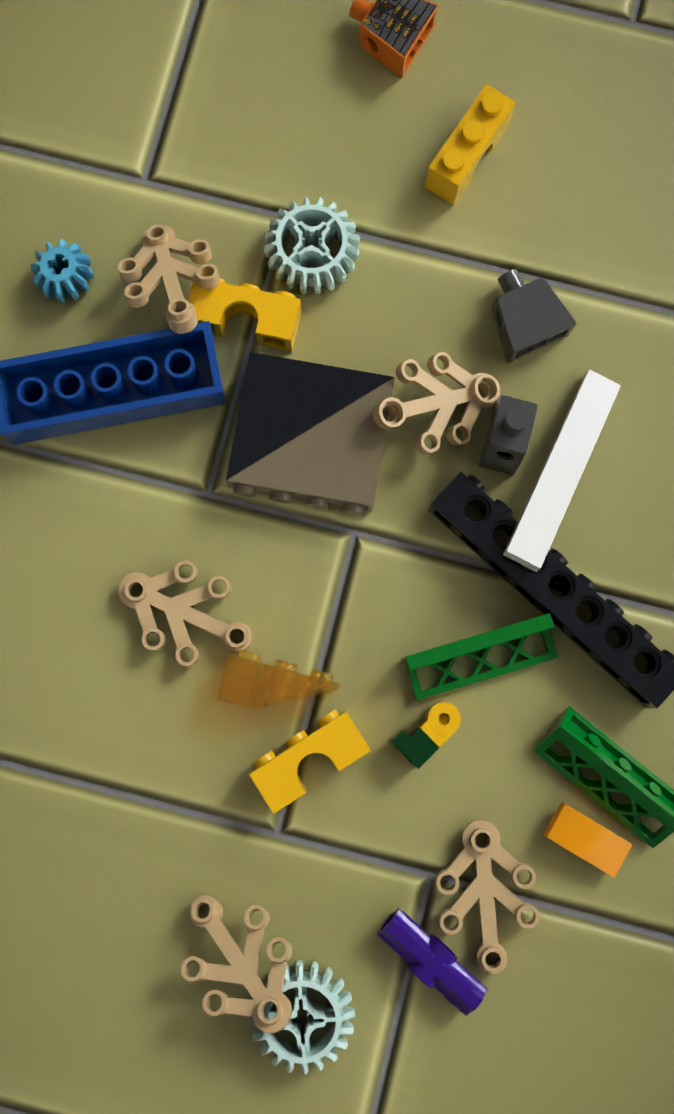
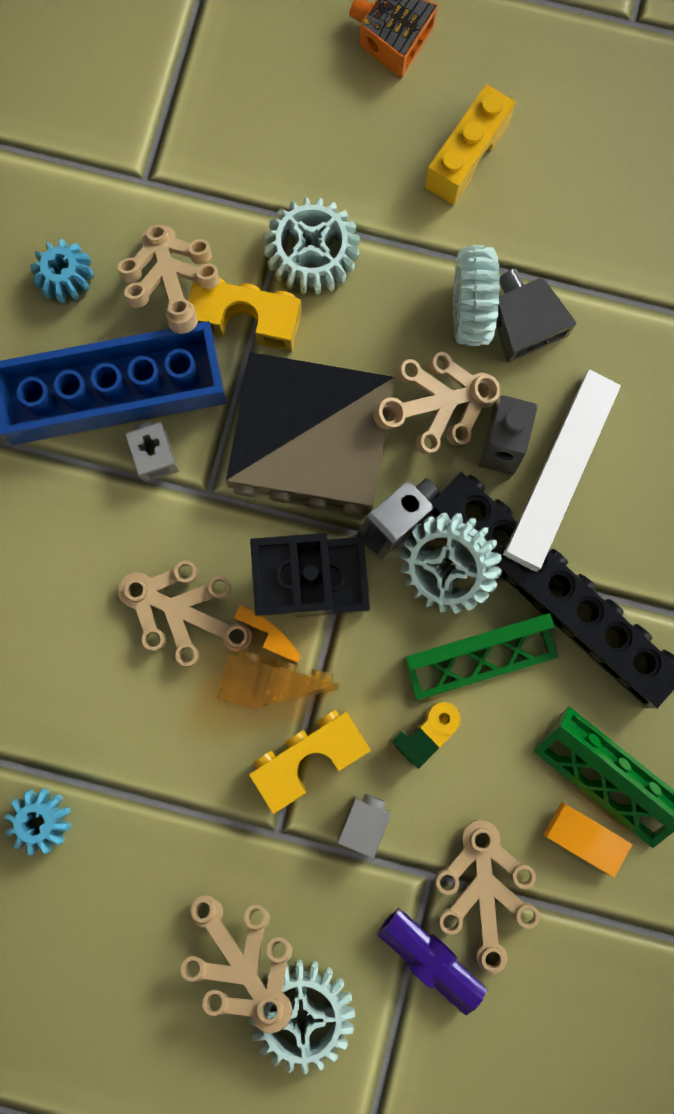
(40, 836): none -> medium azure gear
(156, 465): none -> light grey brick
(275, 641): none -> light orange slope
(309, 575): none -> black bracket
(364, 825): none -> light grey brick
(397, 516): none -> dark grey torso
(423, 562): none -> light aqua gear
(475, 295): none -> light aqua gear

